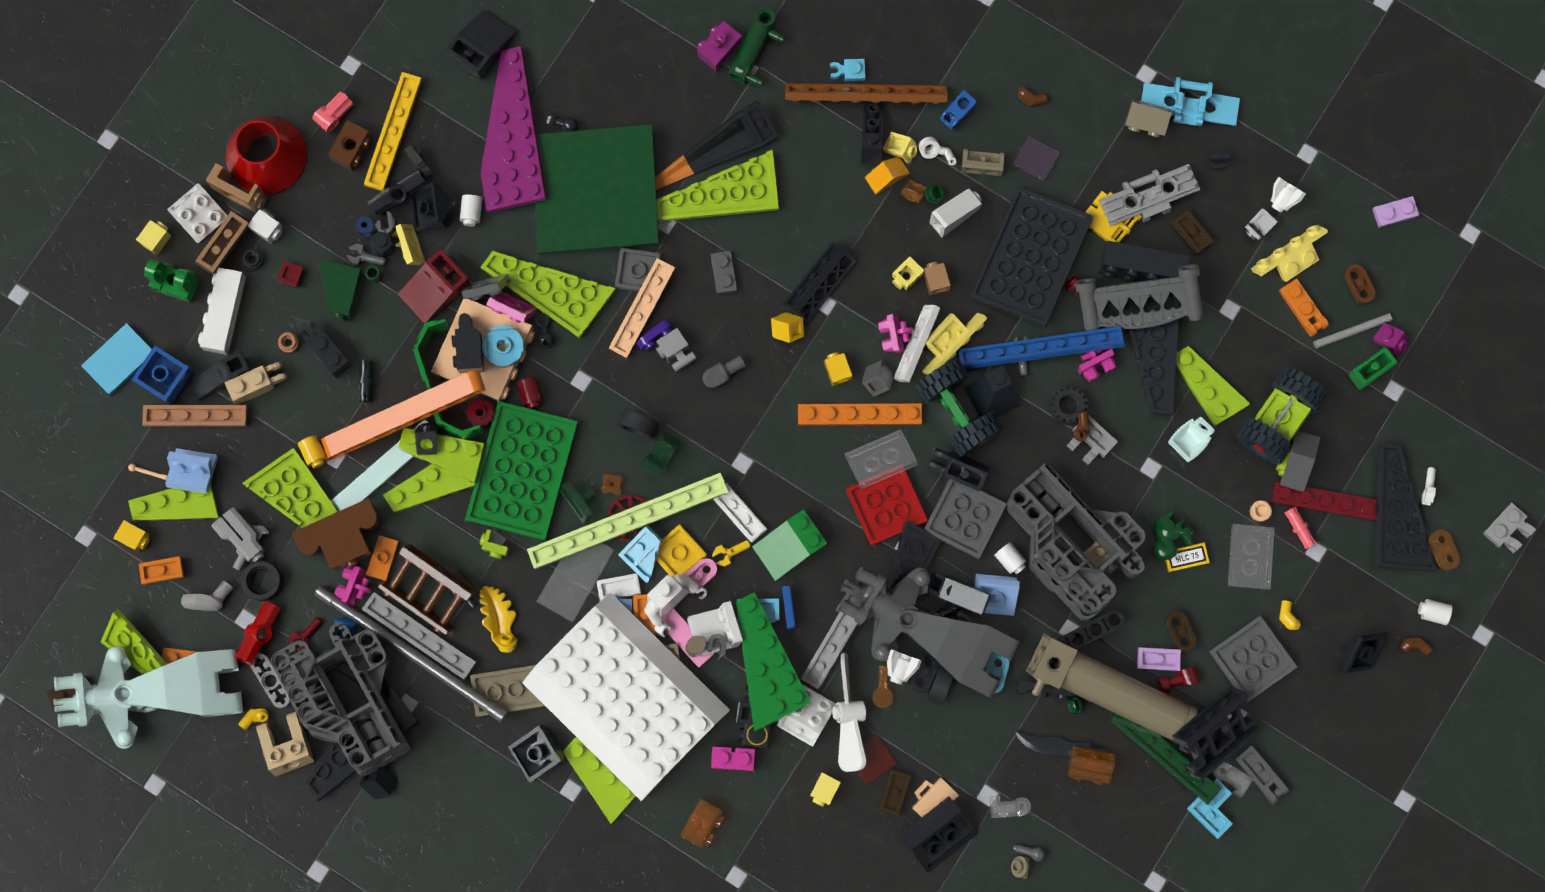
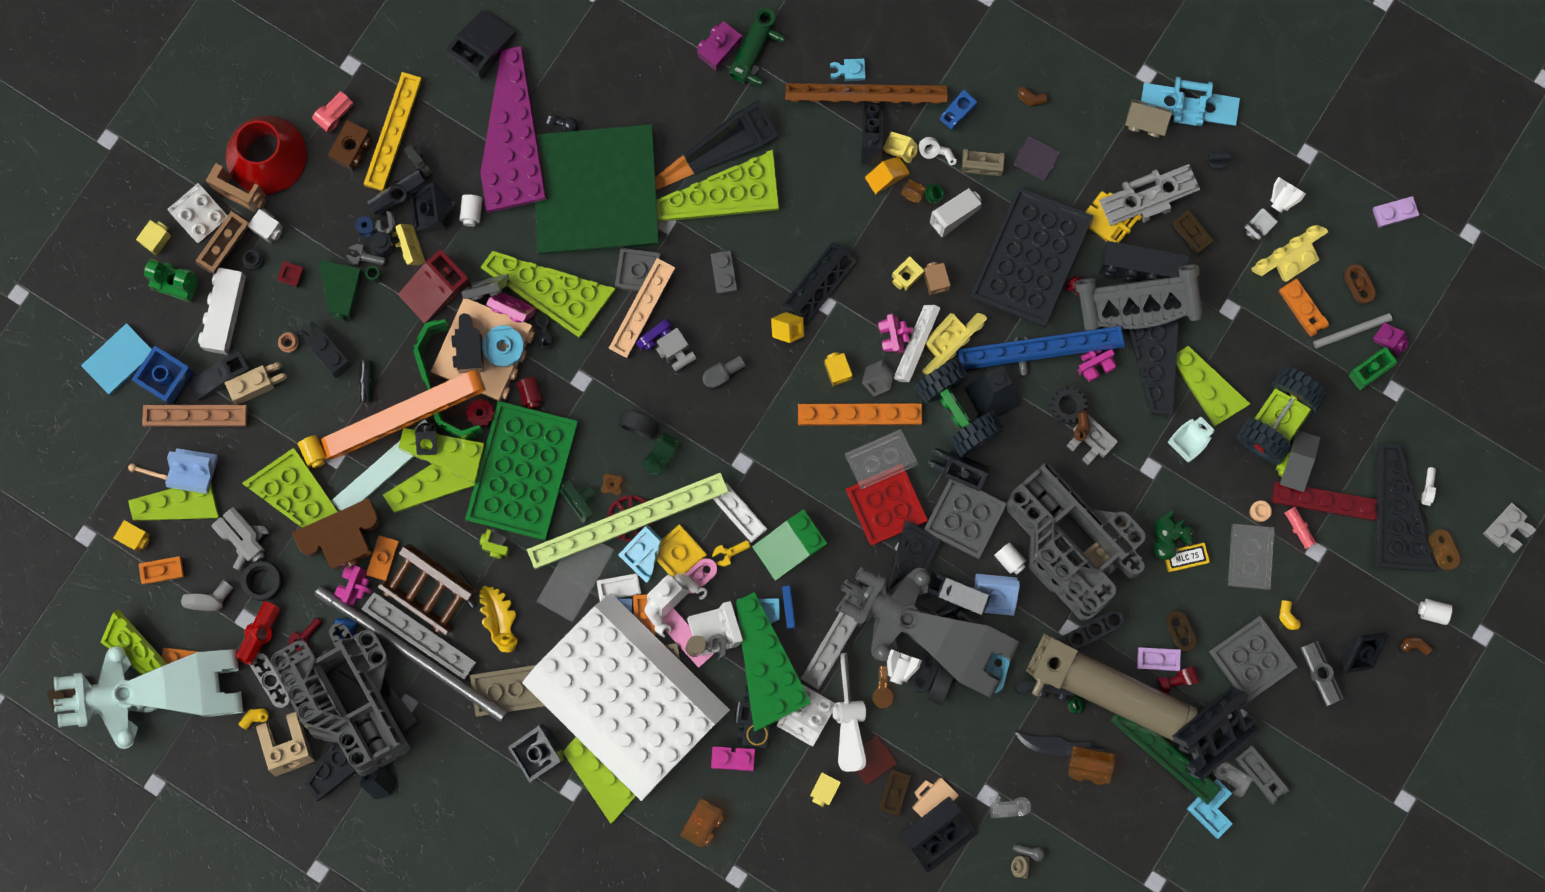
(1328, 687): none -> dark grey piece

